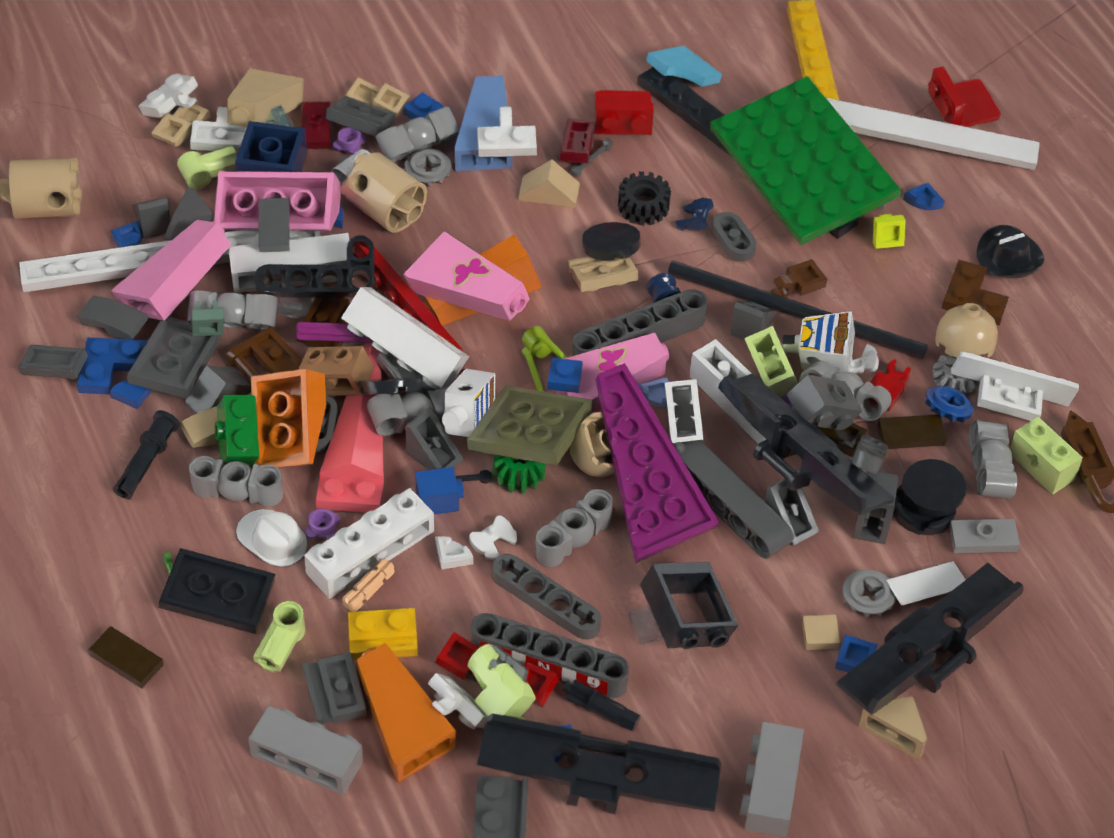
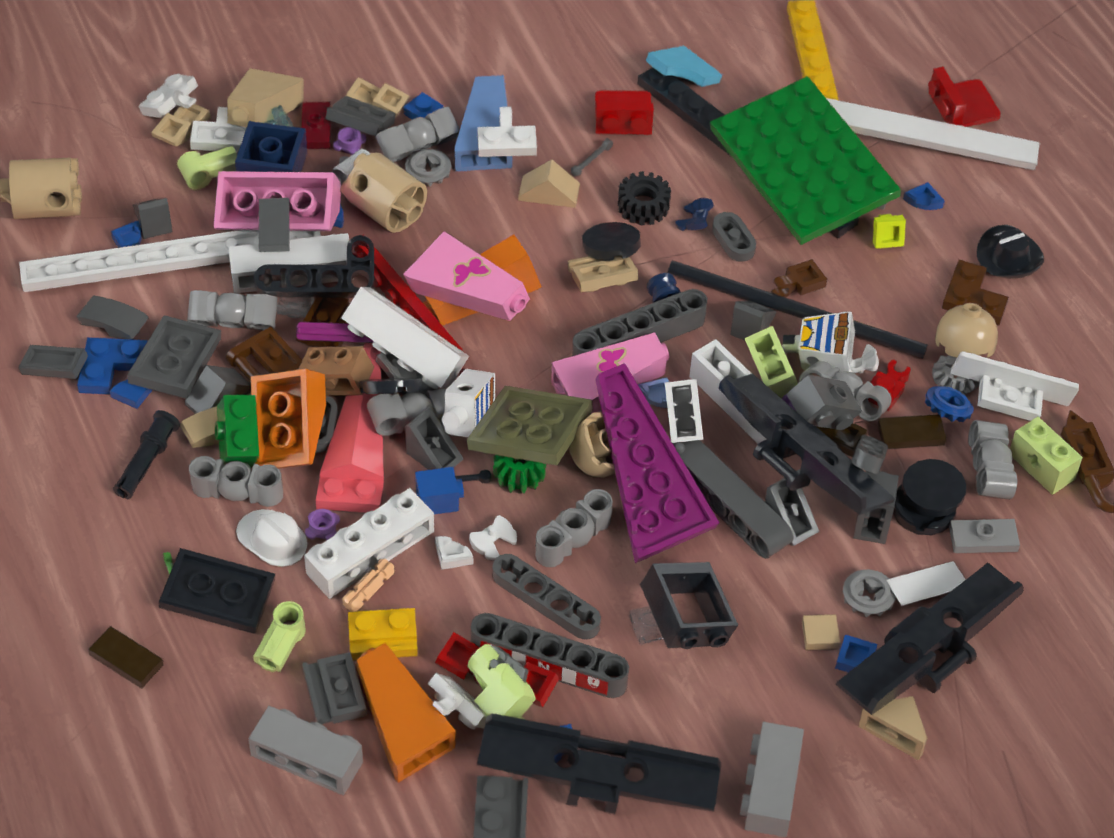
(174, 270): bright pink slope -> none
(188, 211): dark grey slope -> none
(207, 321): sand green tile -> none
(540, 345): lime plant -> none
(565, 375): blue plate -> none
(577, 141): dark red plate -> none
(601, 705): black piece -> none

